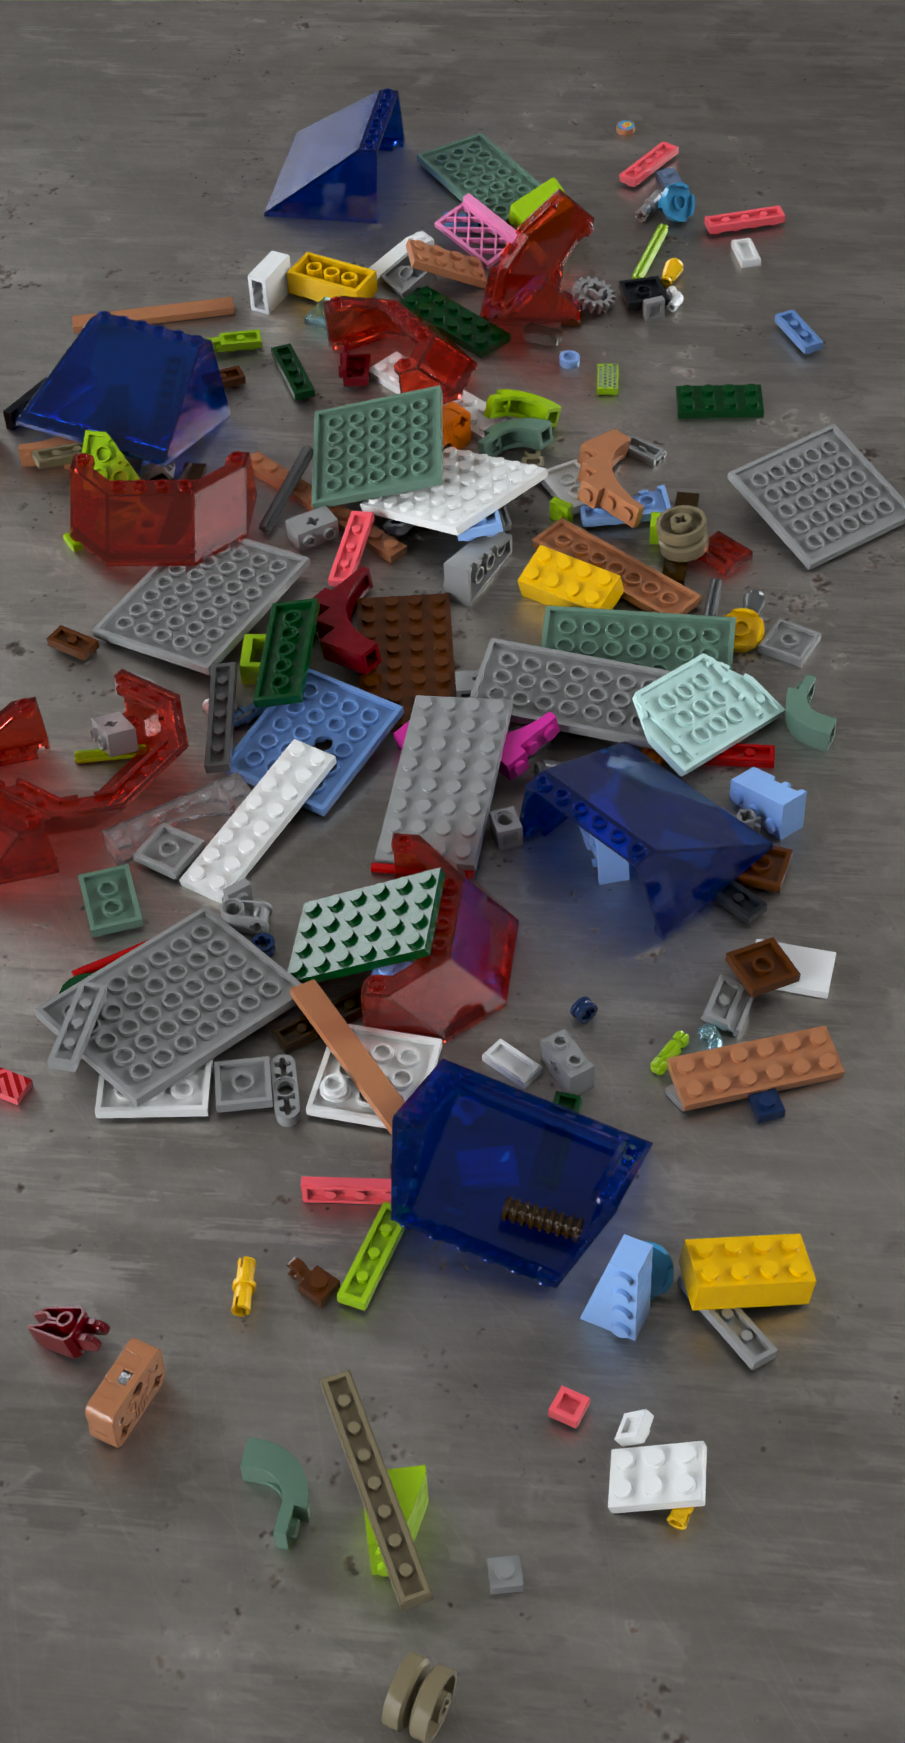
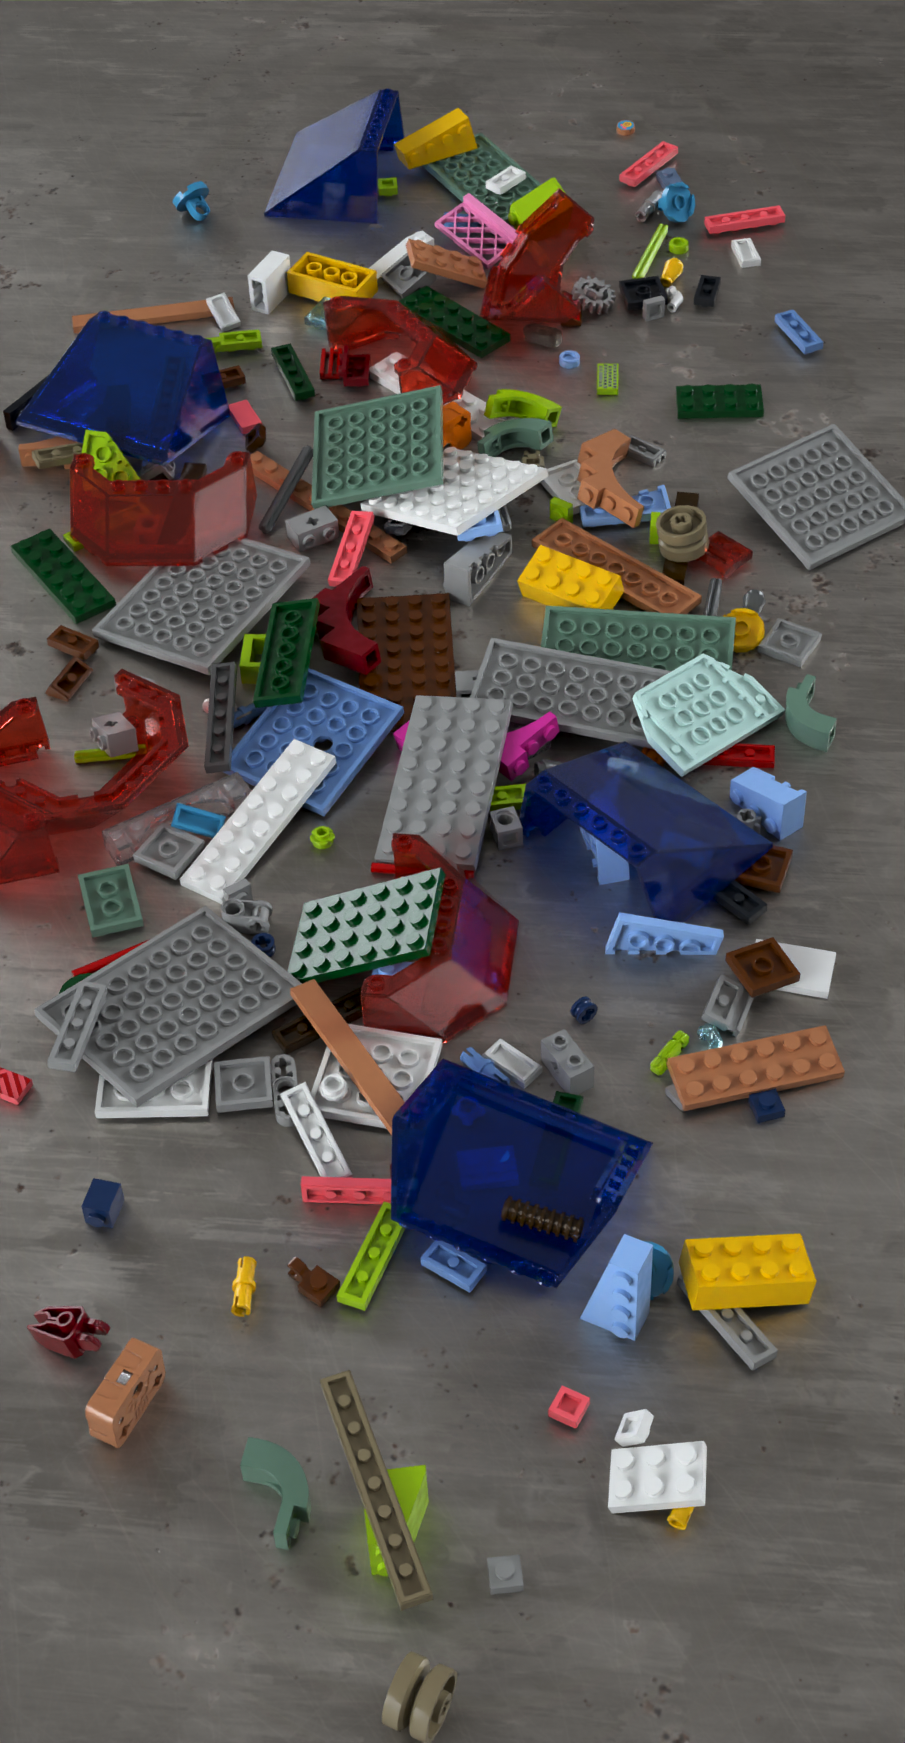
(63, 576): none -> dark green plate
(69, 679): none -> reddish brown slope
(103, 1203): none -> dark blue brick
(193, 199): none -> dark azure tile
(197, 820): none -> dark azure tile
(223, 312): none -> white tile
(244, 416): none -> coral tile
(255, 438): none -> dark brown plate
(315, 1132): none -> white tile
(322, 837): none -> lime plate
(330, 355): none -> red tile
(387, 186): none -> lime plate
(437, 140): none -> yellow wedge
(453, 1265): none -> medium blue plate
(482, 1065): none -> medium blue pin
(505, 180): none -> white plate
(508, 796): none -> lime plate
(663, 936): none -> light blue wing
(678, 245): none -> lime tile
(707, 291): none -> black plate

